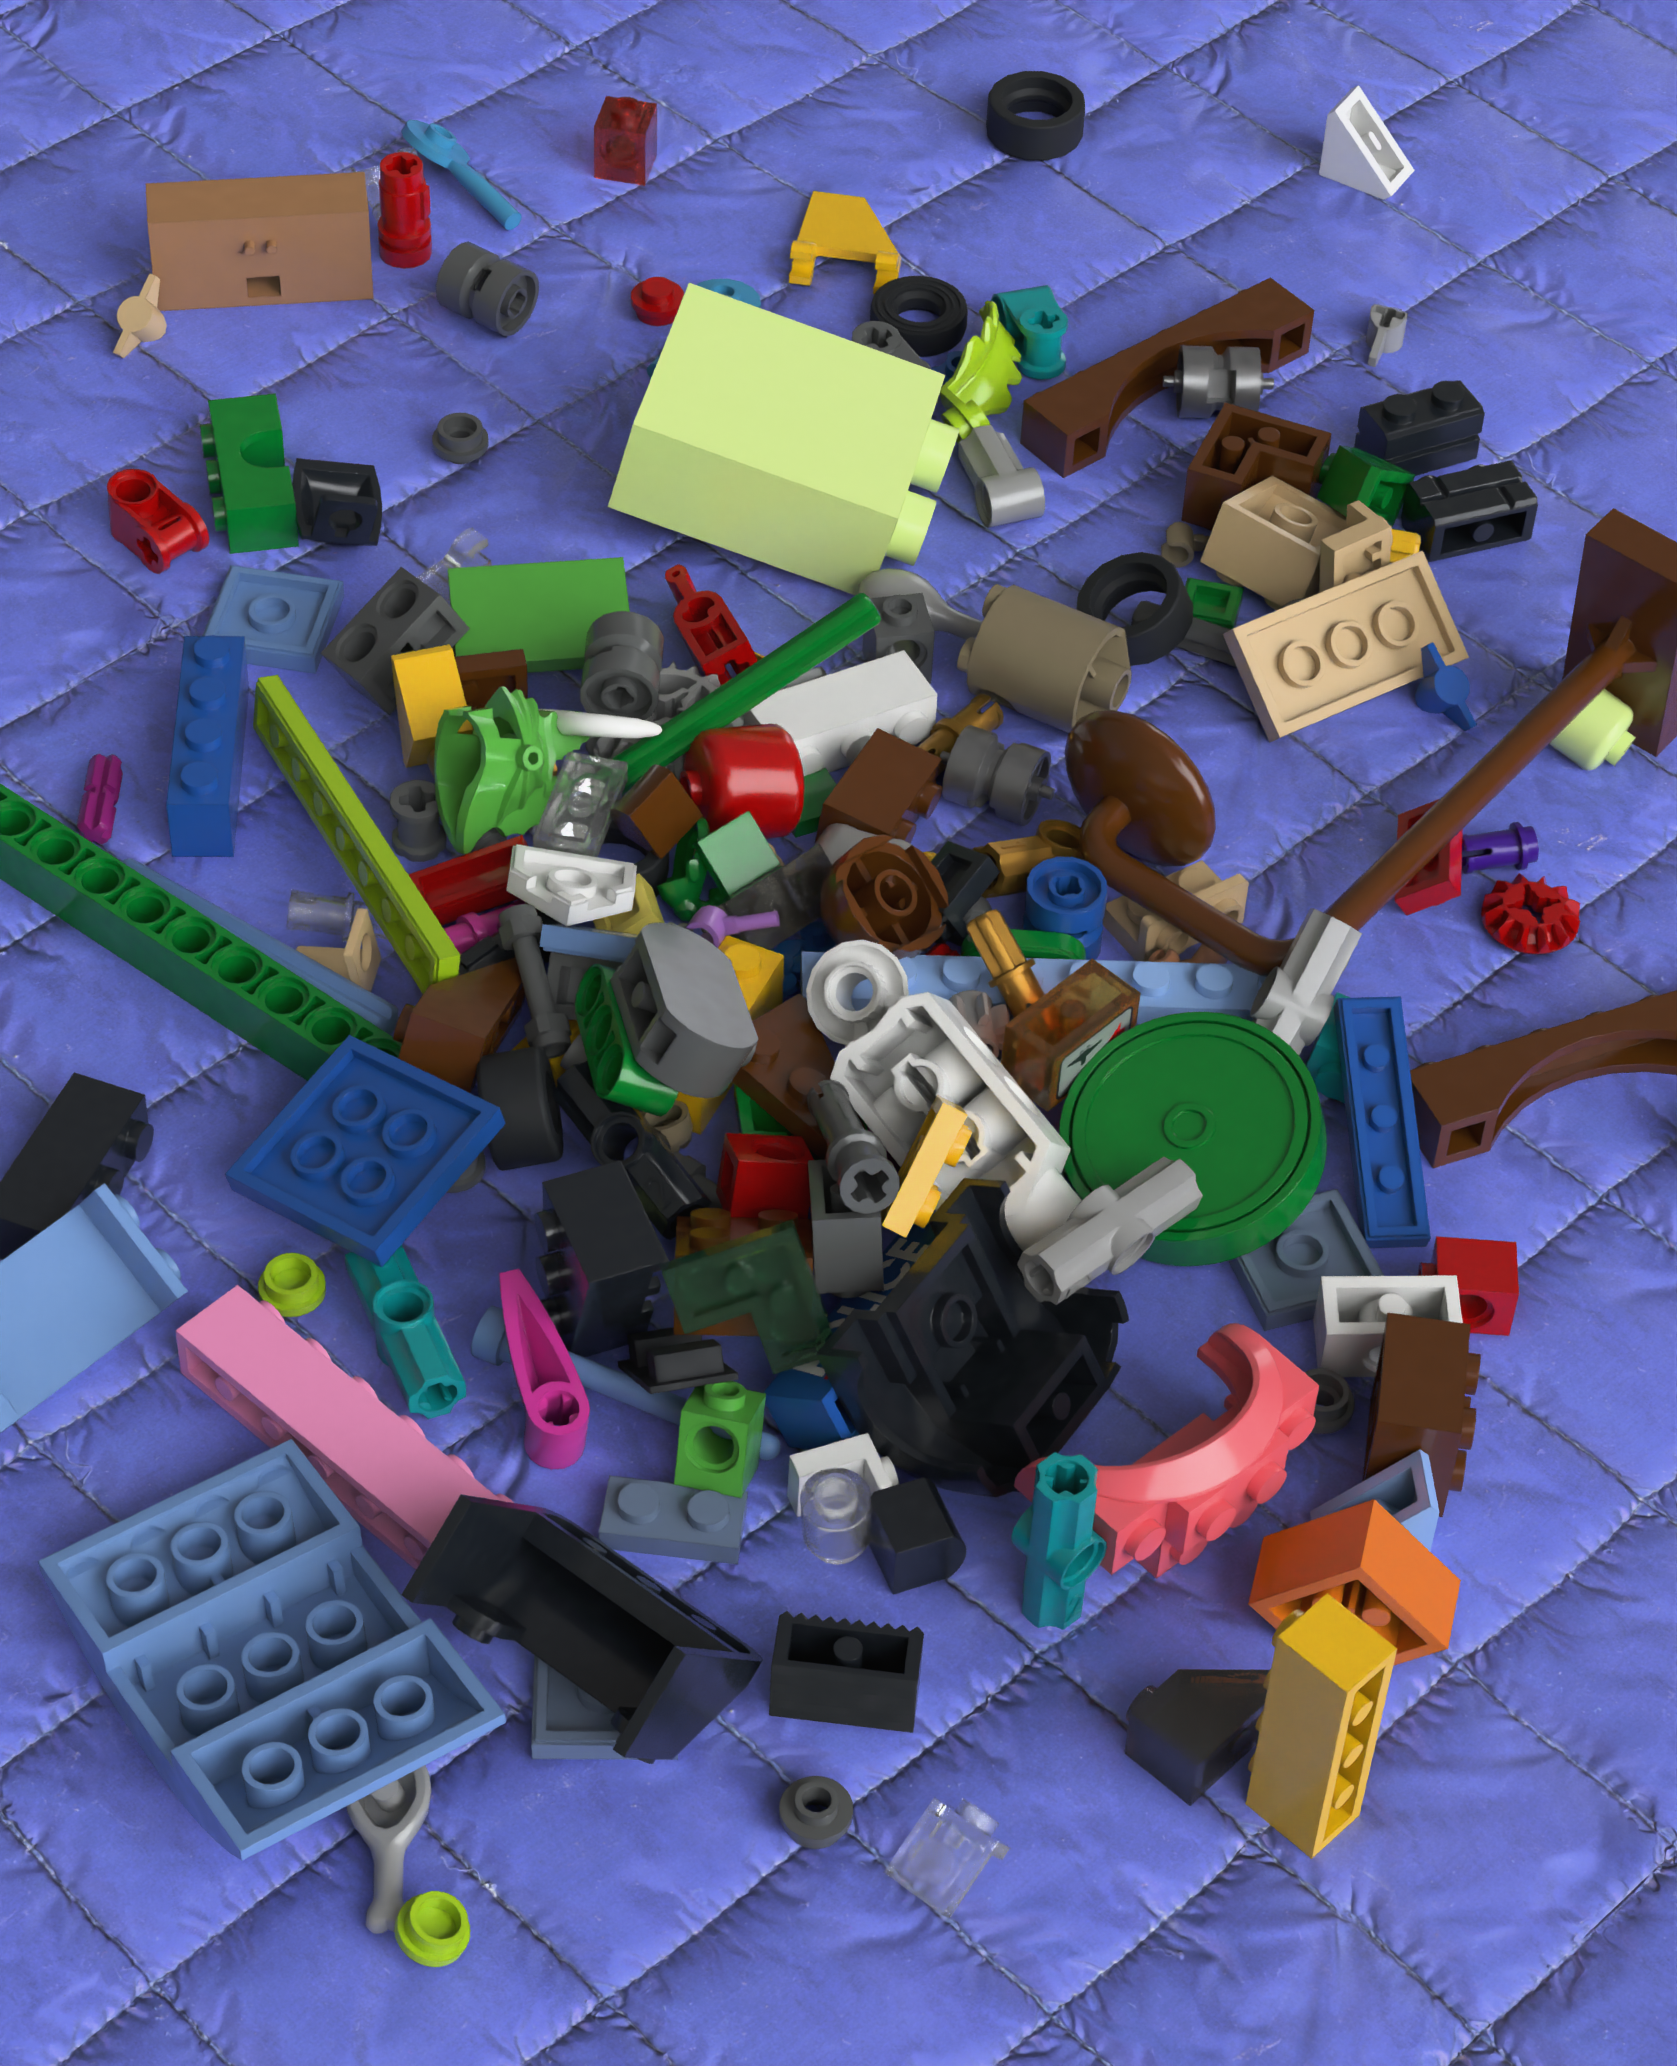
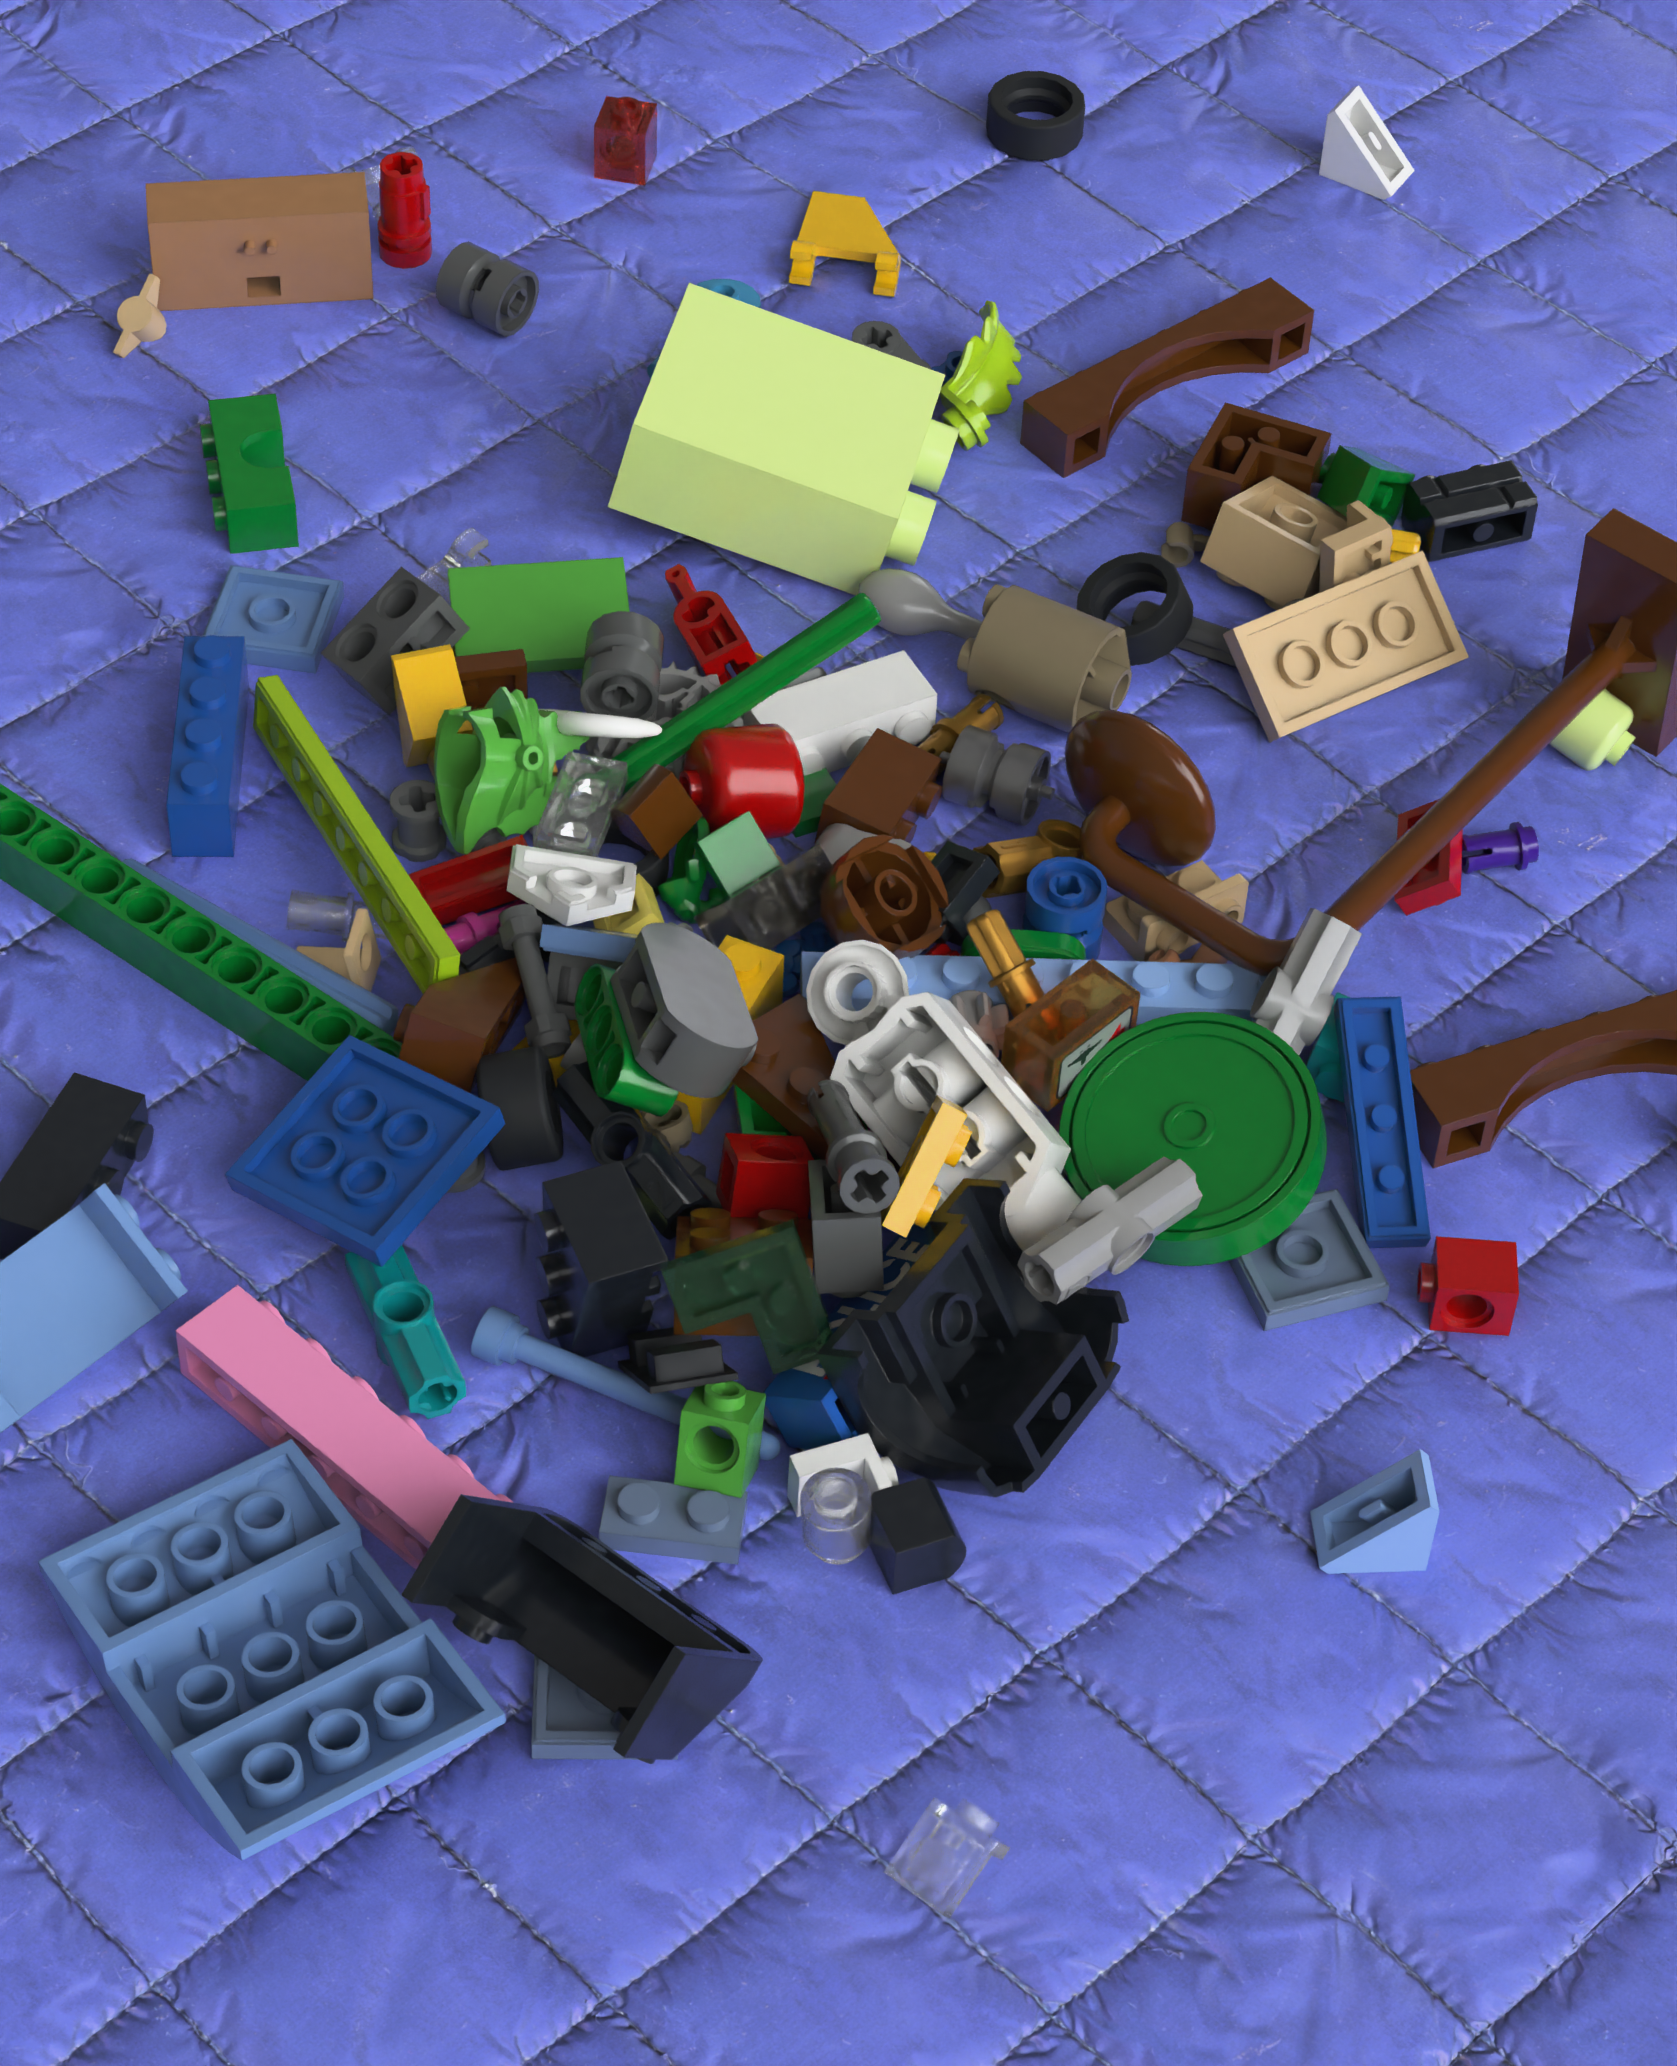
(97, 804): magenta piece -> none
(152, 519): red piece -> none
(292, 1284): lime plate -> none
(337, 502): black piece -> none
(387, 1825): light grey piece -> none
(432, 1929): lime plate -> none
(442, 148): dark azure piece -> none
(460, 438): dark grey plate -> none
(544, 1377): dark pink piece -> none
(656, 301): red plate -> none
(720, 925): medium lavender hand -> none
(811, 1828): dark grey plate -> none
(846, 1672): black brick -> none
(905, 627): dark grey brick -> none
(927, 295): black tyre -> none
(1002, 487): light grey piece -> none
(1037, 327): teal piece -> none
(1059, 1540): teal piece -> none
(1195, 1727): clear smoke slope -> none
(1208, 1470): coral piece -> none
(1210, 380): flat silver wheel -> none
(1215, 601): green tile -> none
(1319, 1723): yellow brick -> none
(1336, 1401): dark grey plate -> none
(1354, 1313): white brick -> none
(1366, 1566): orange brick -> none
(1385, 331): light grey piece -> none
(1422, 1399): reddish brown brick -> none
(1423, 428): black brick -> none
(1443, 689): blue piece -> none
(1517, 927): red gear -> none

